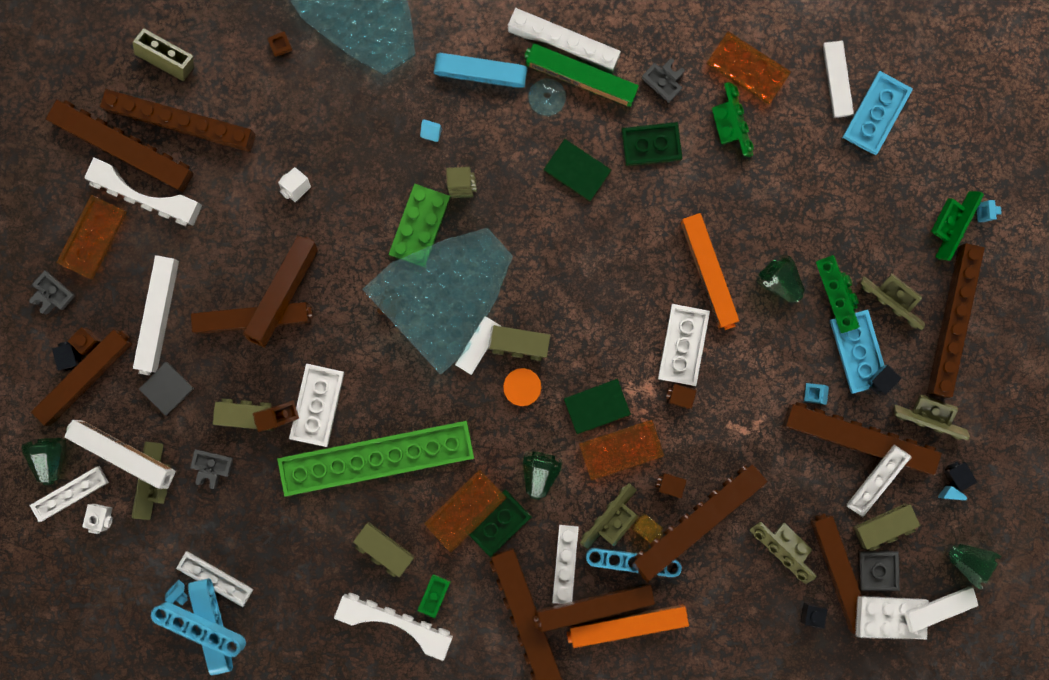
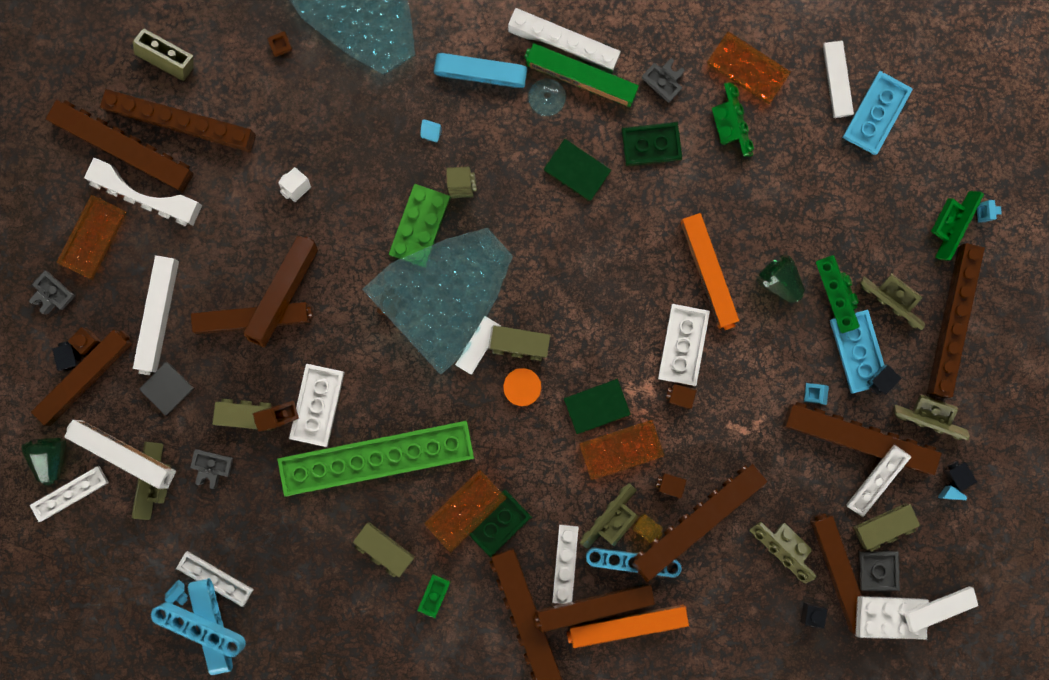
(97, 518): white brick -> none
(432, 641): white arch -> none
(540, 473): clear green cone -> none
(974, 563): clear green cone -> none

